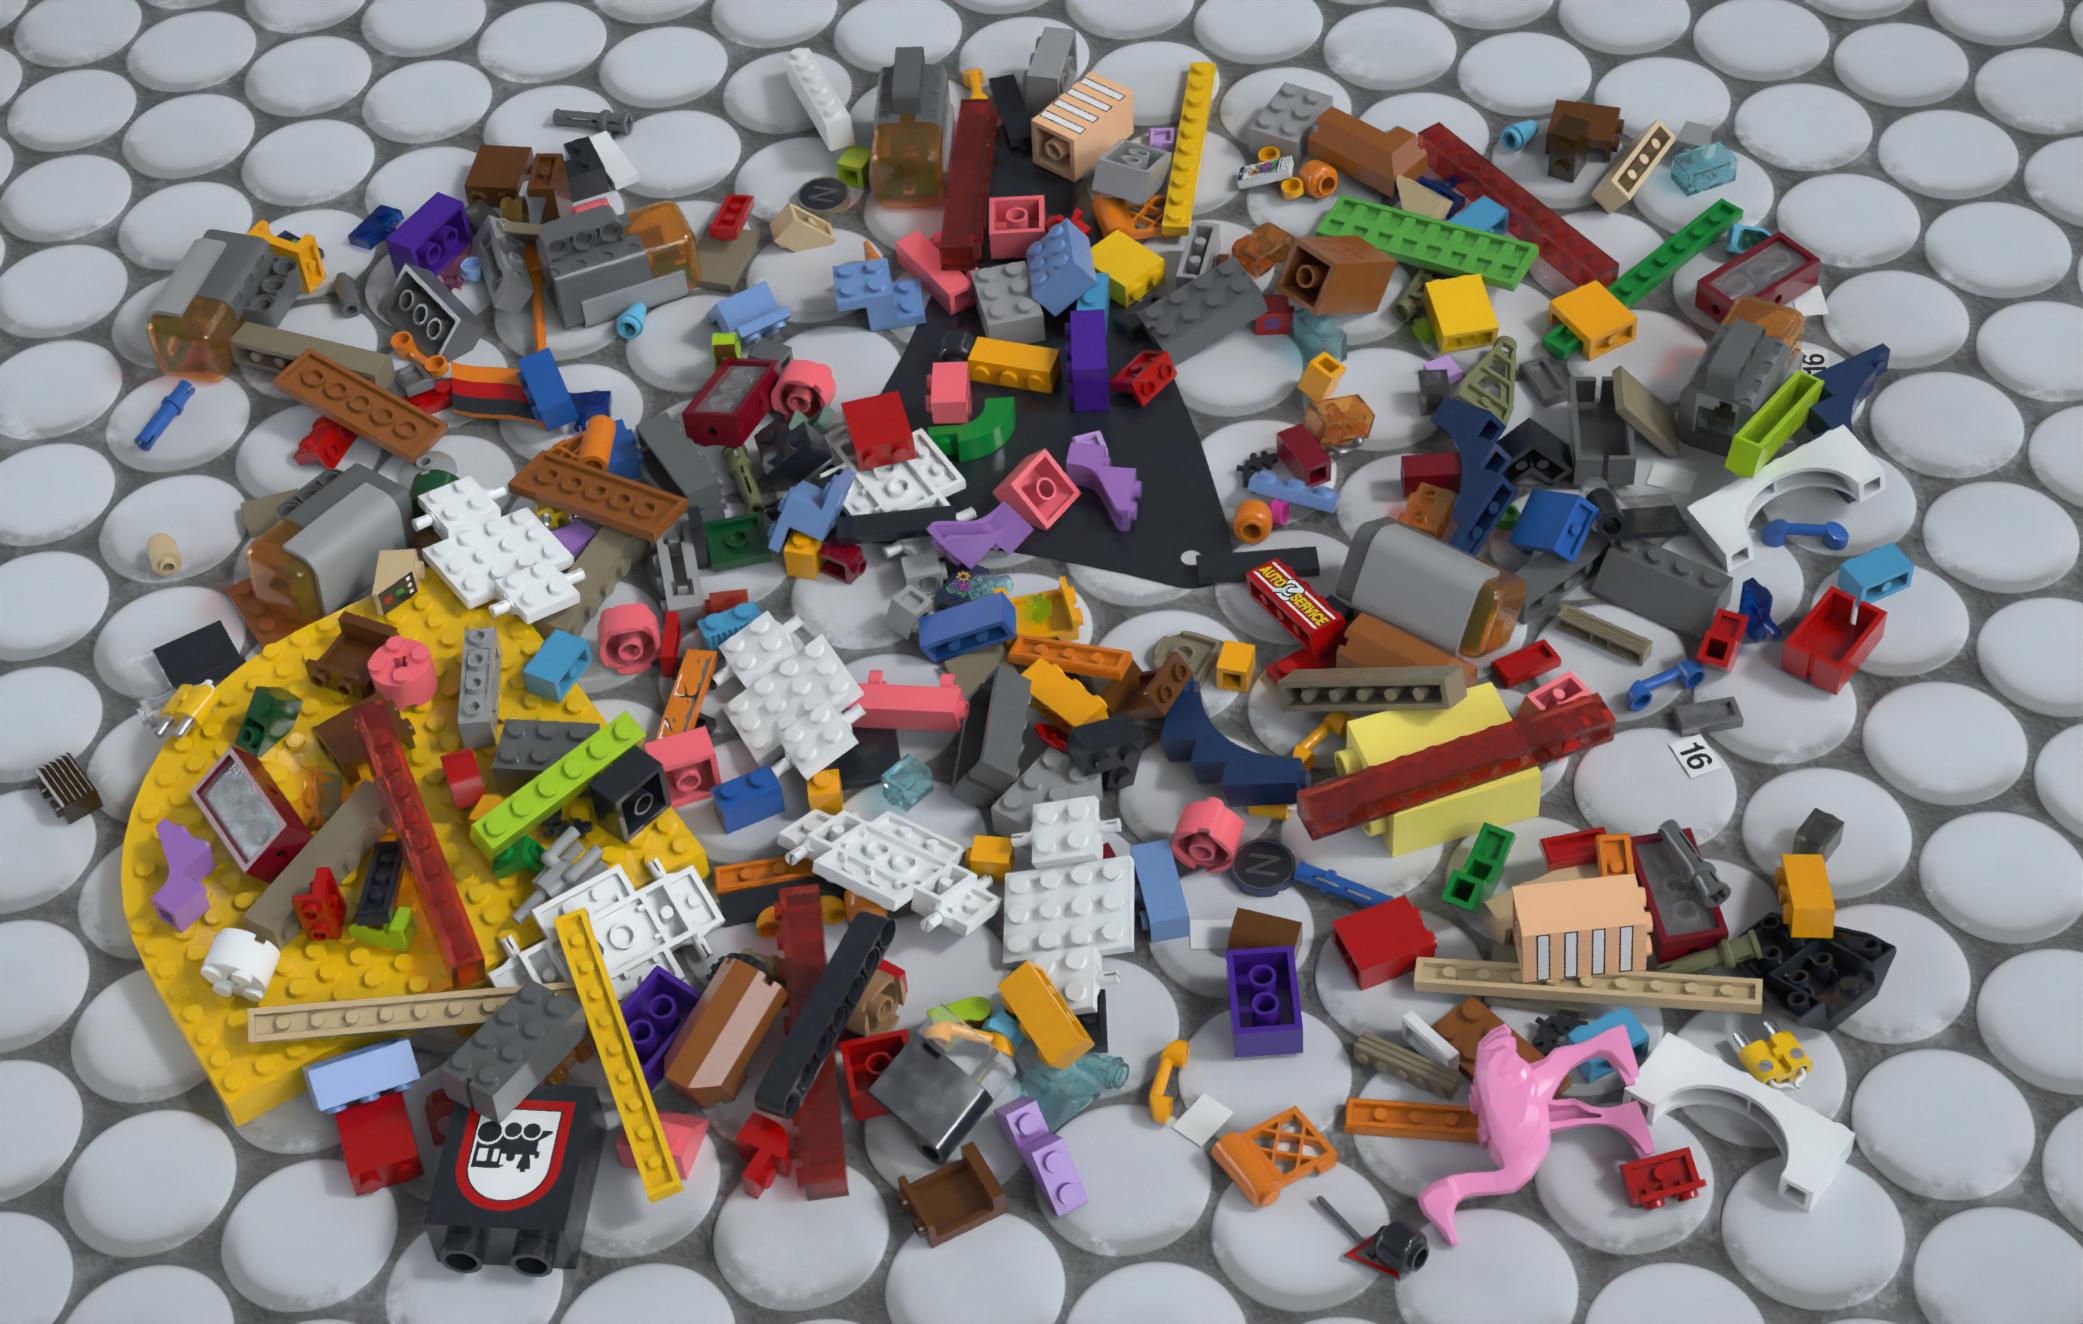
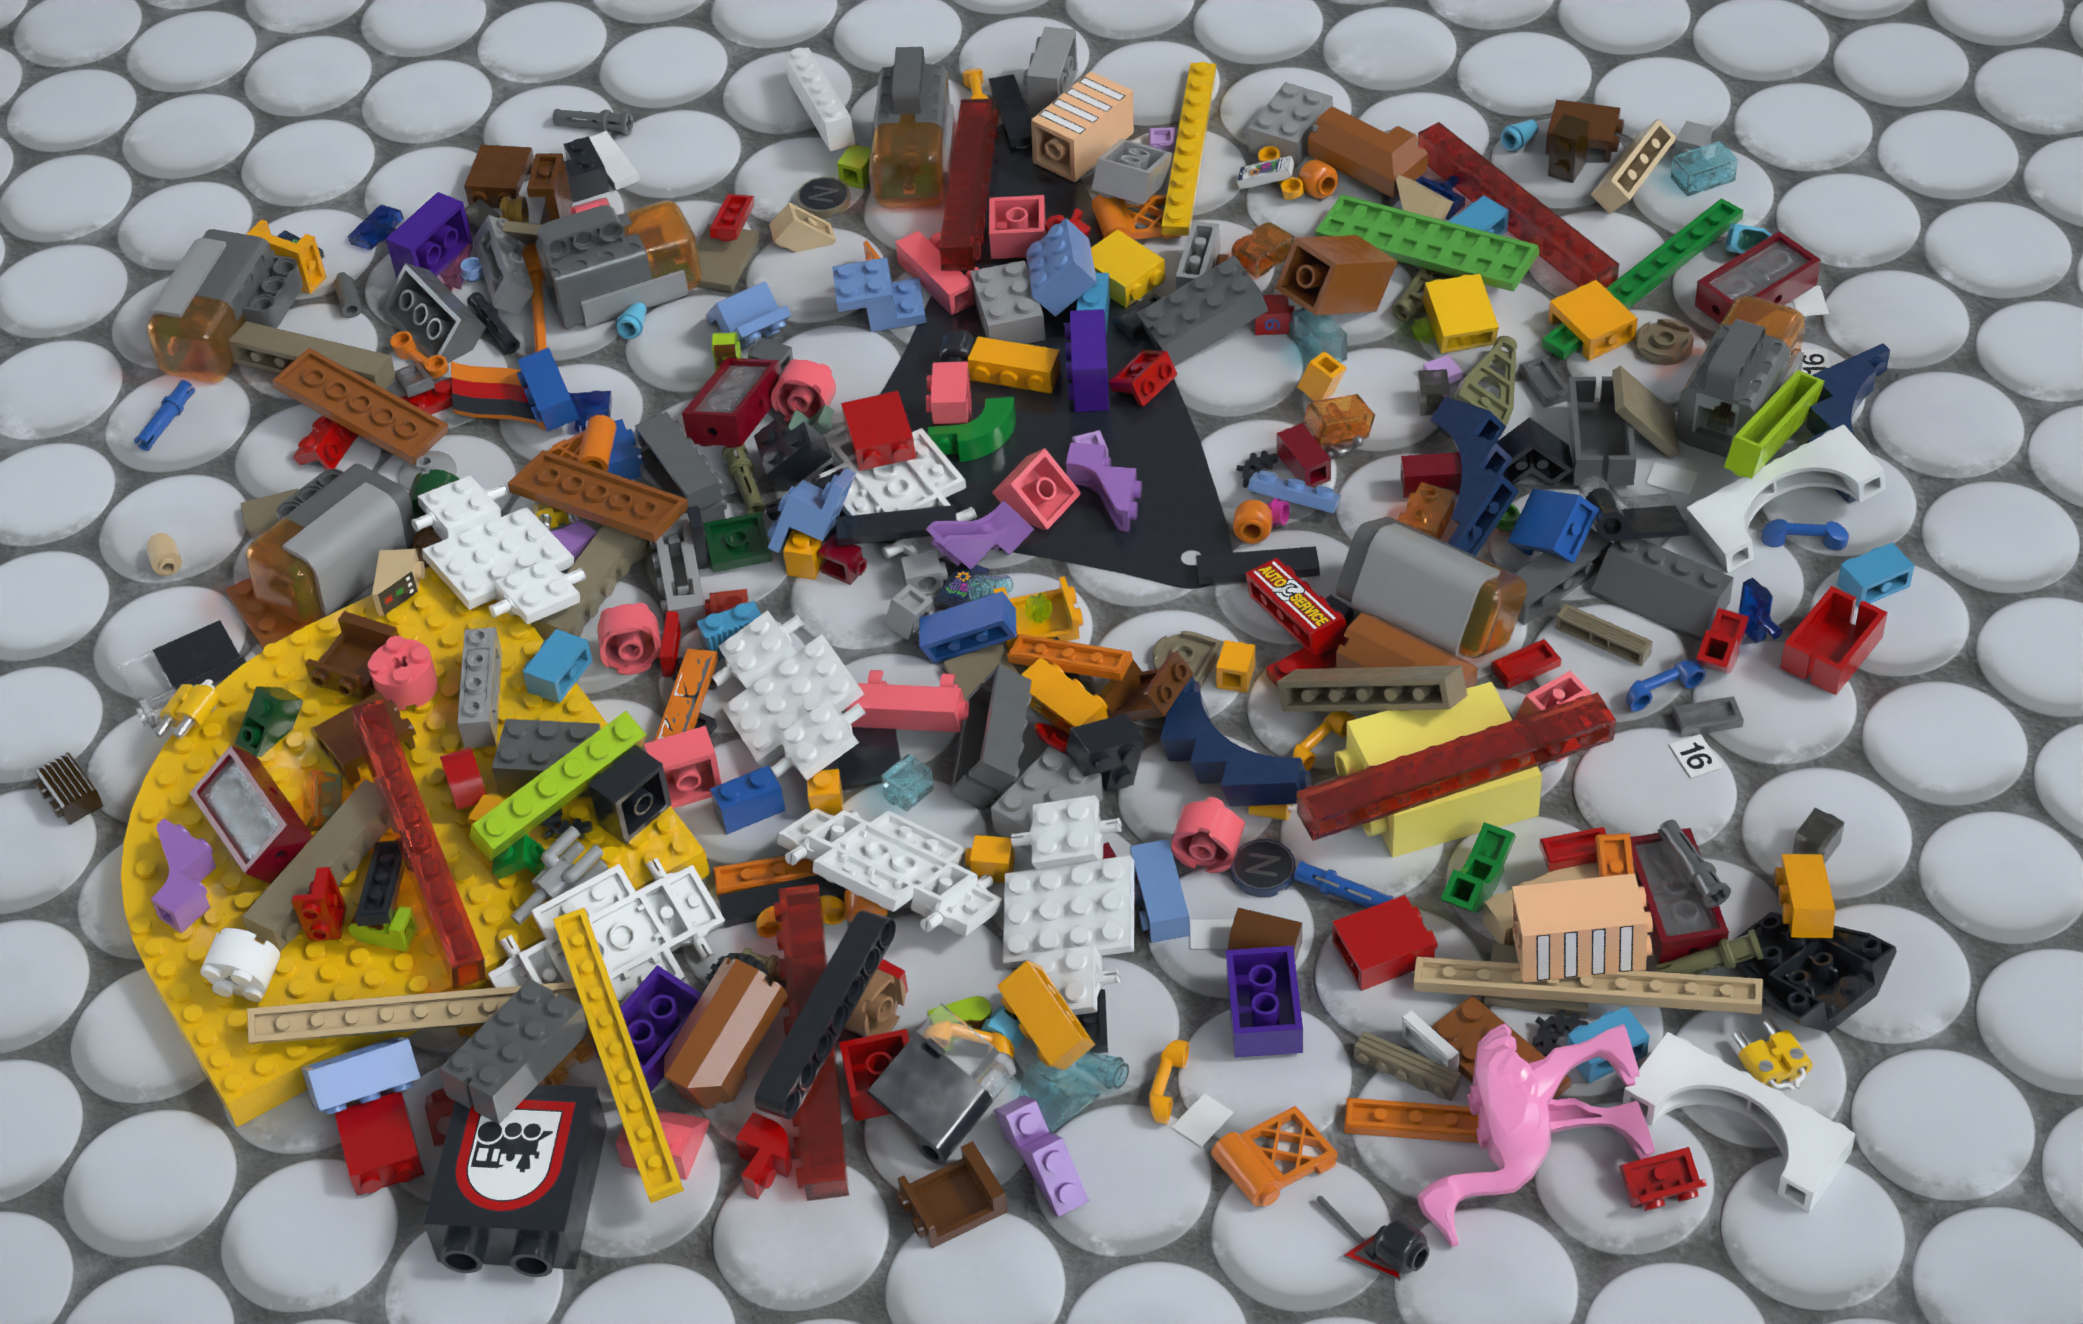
(505, 338): none -> black pin
(1664, 342): none -> dark tan tile

